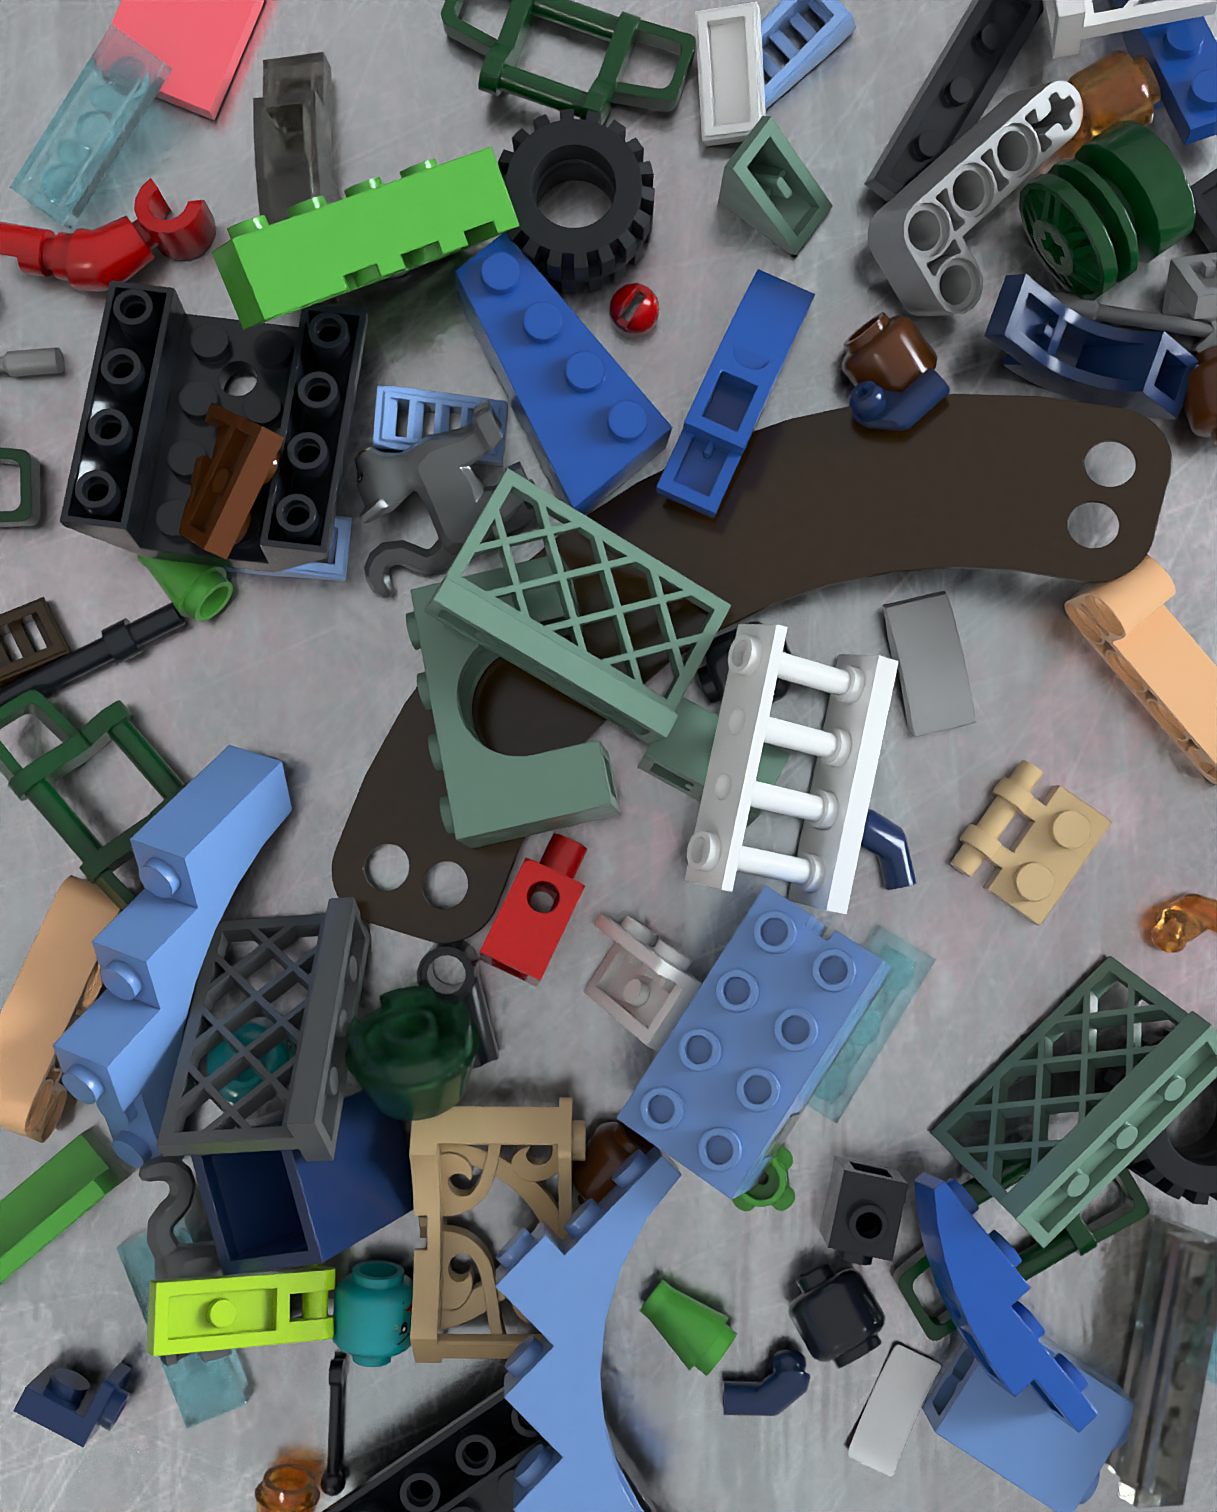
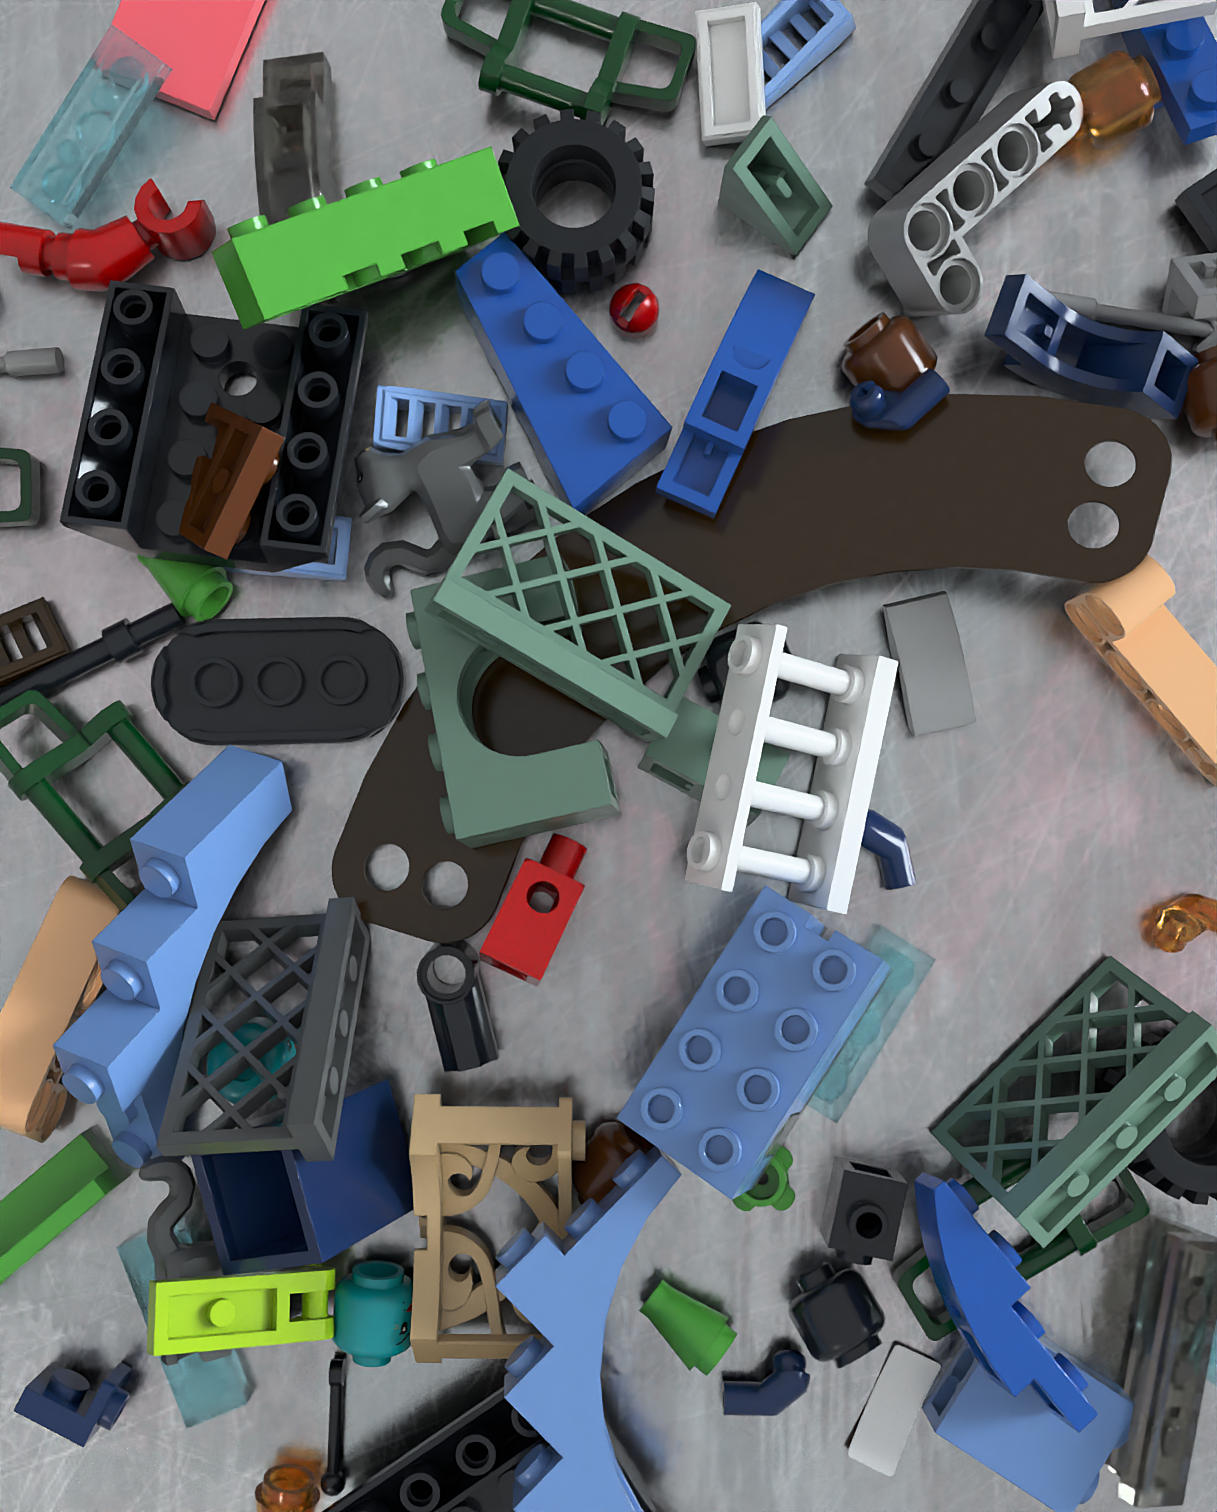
(279, 681): none -> black tile
(413, 1053): clear green cone -> none
(642, 983): white bracket -> none
(1046, 852): tan plate -> none
(1107, 209): dark green wheel -> none

